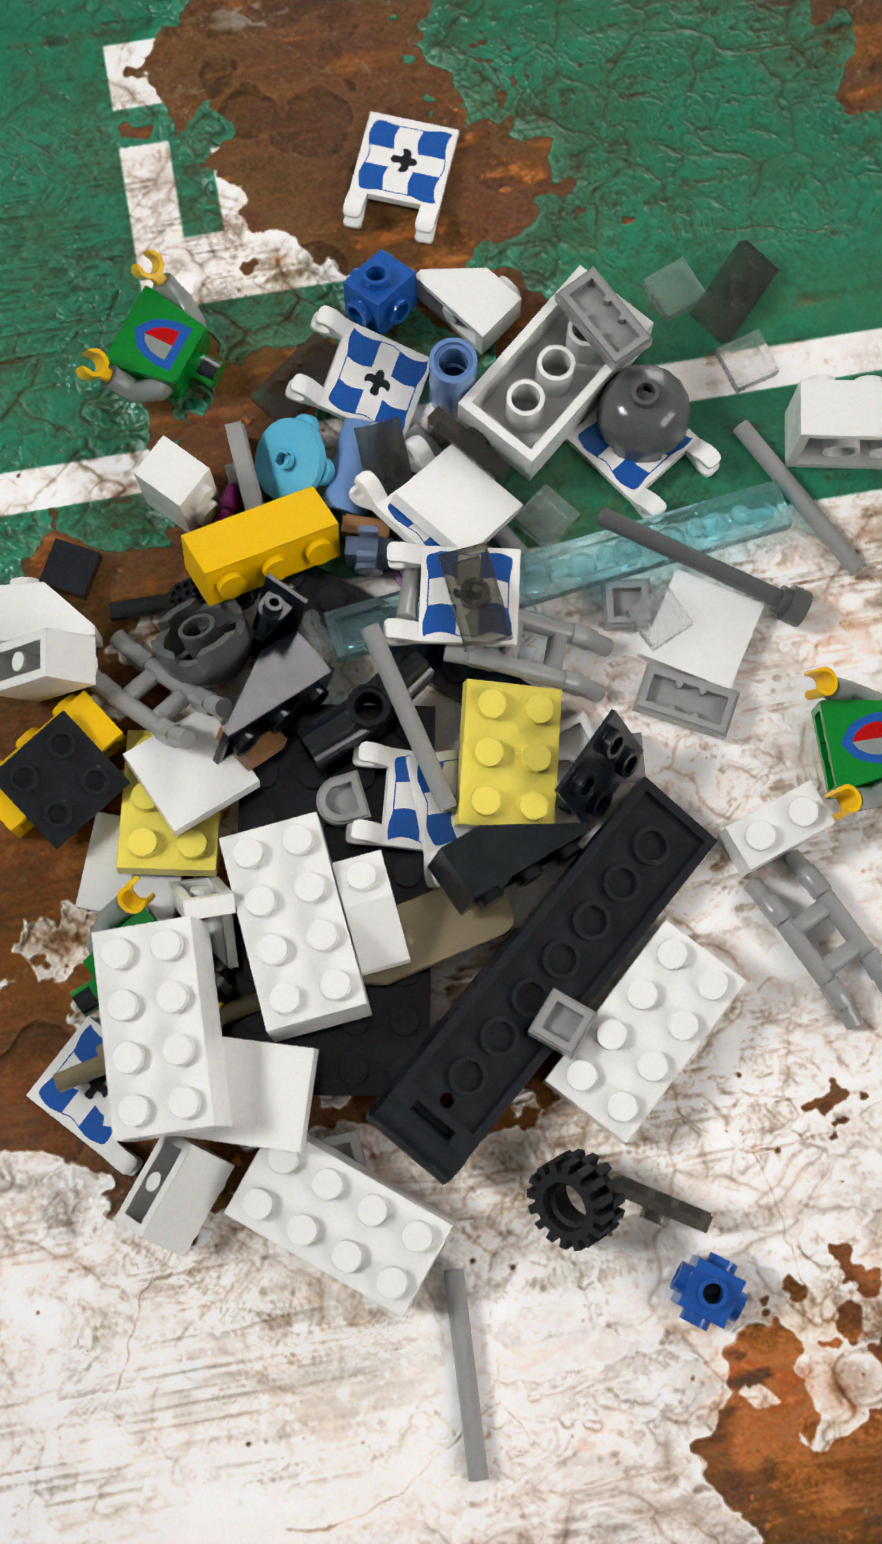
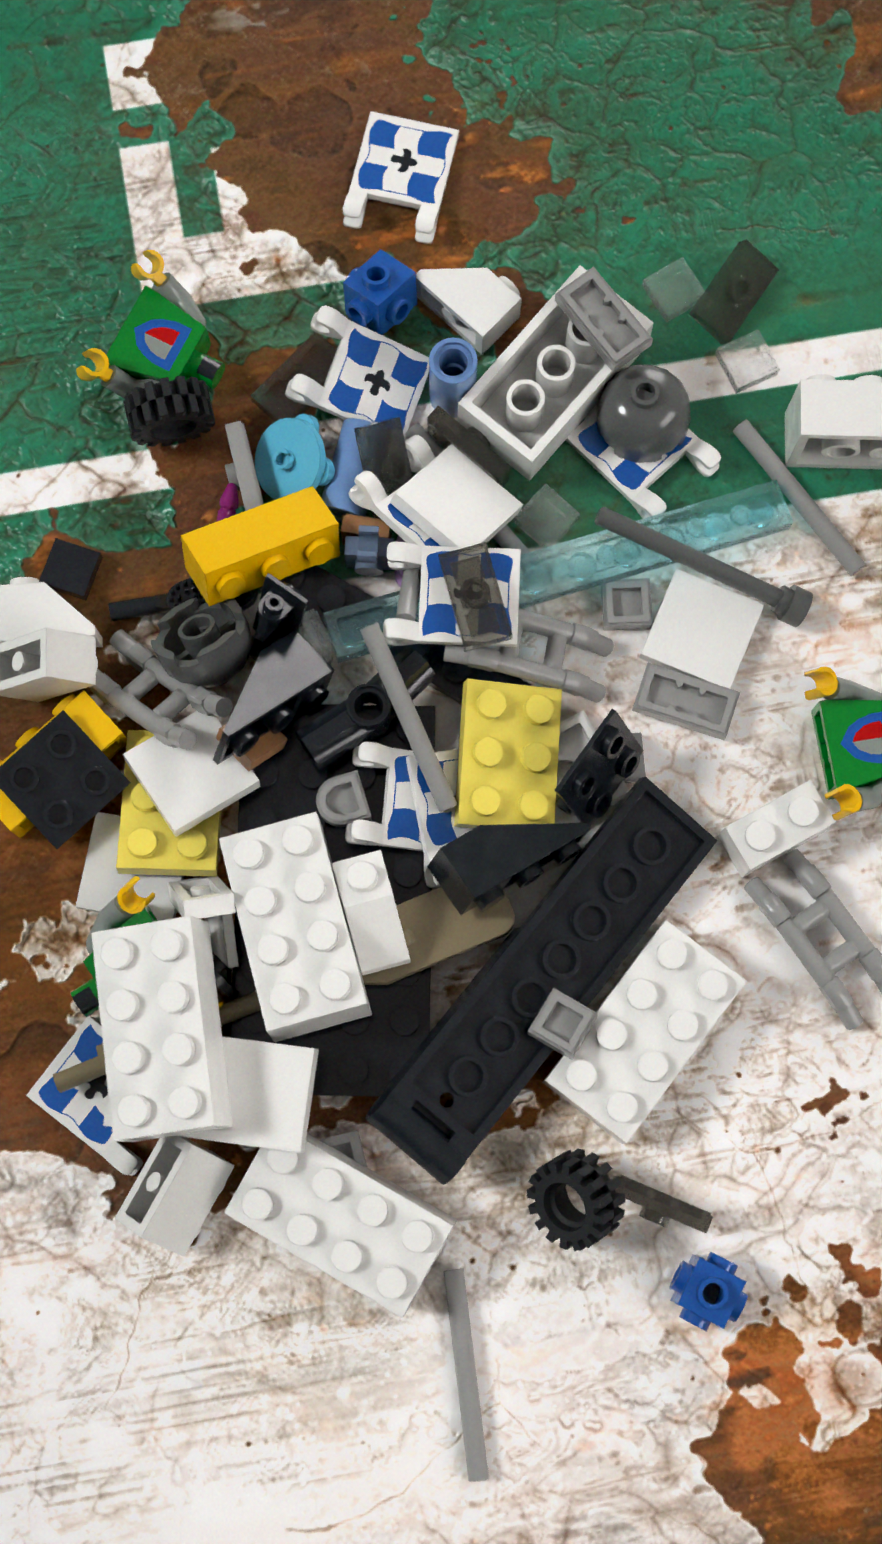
(169, 411): none -> black tyre
(178, 485): white brick -> none
(659, 617): clear tile -> none

